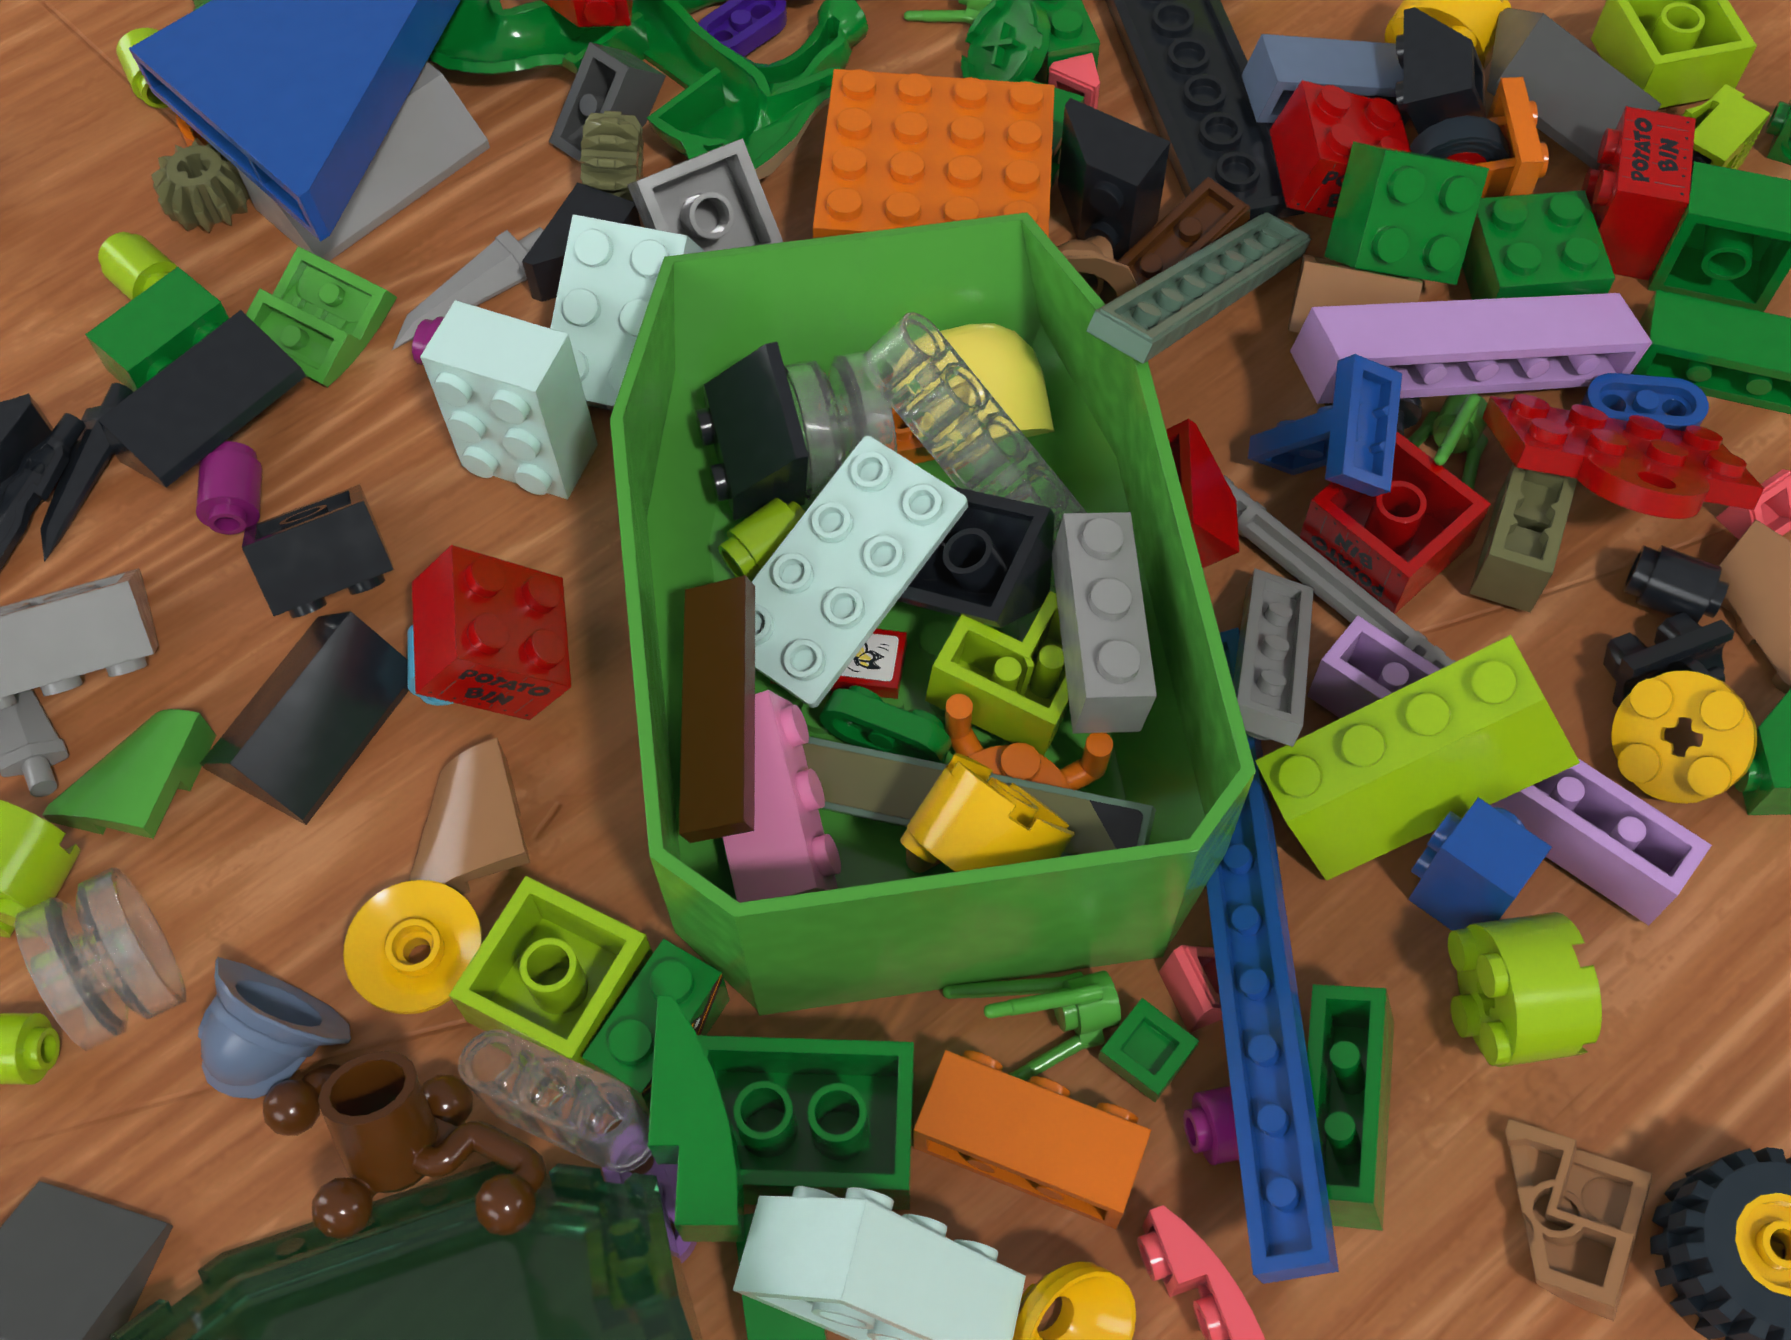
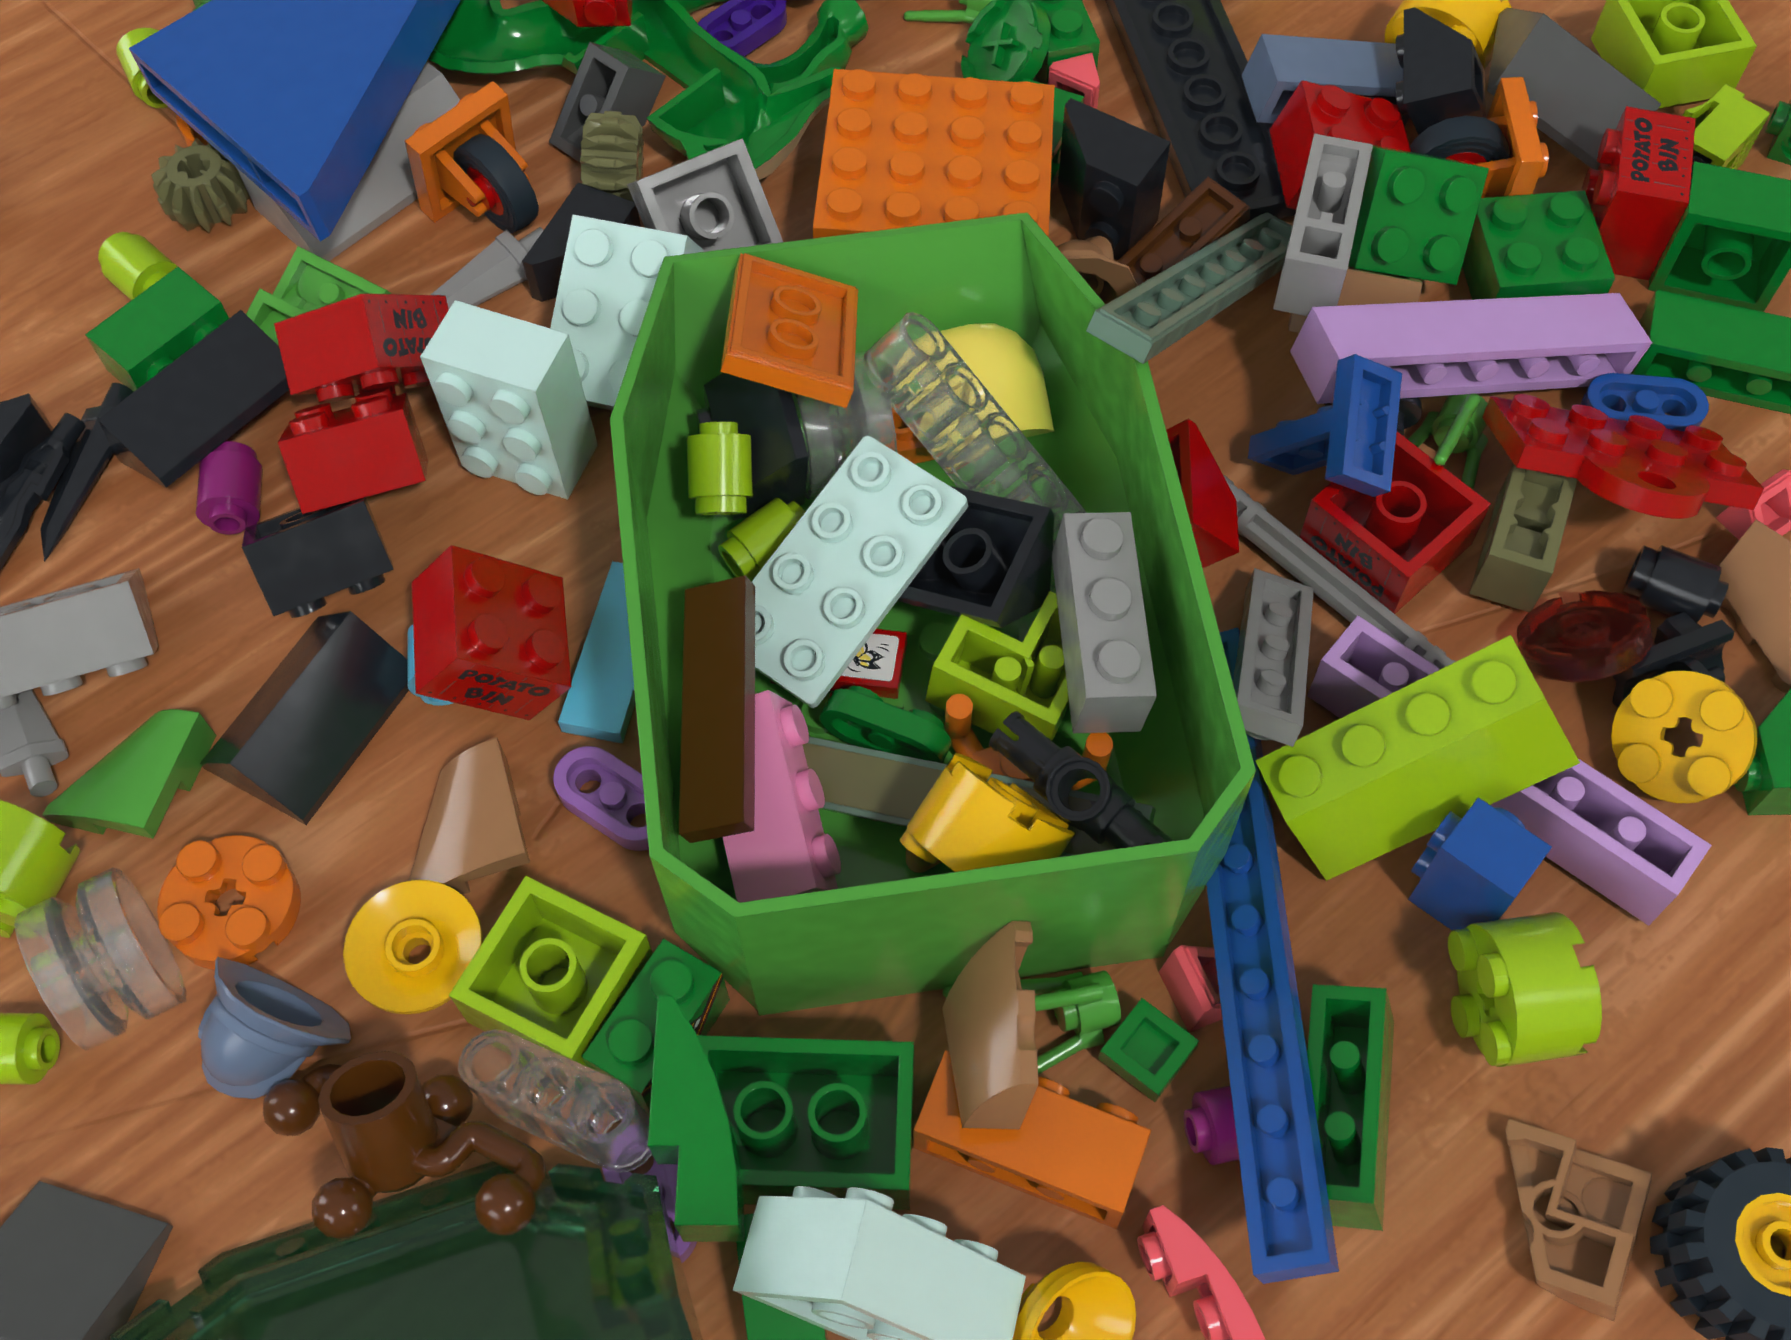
(207, 871): none -> orange plate
(353, 450): none -> red brick
(359, 345): none -> red brick
(473, 162): none -> orange plate
(603, 682): none -> medium azure tile
(612, 804): none -> medium lavender plate
(719, 469): none -> lime brick
(791, 331): none -> orange tile
(993, 1033): none -> medium nougat slope
(1059, 769): none -> black pin
(1323, 225): none -> light grey slope
(1585, 637): none -> clear red tile

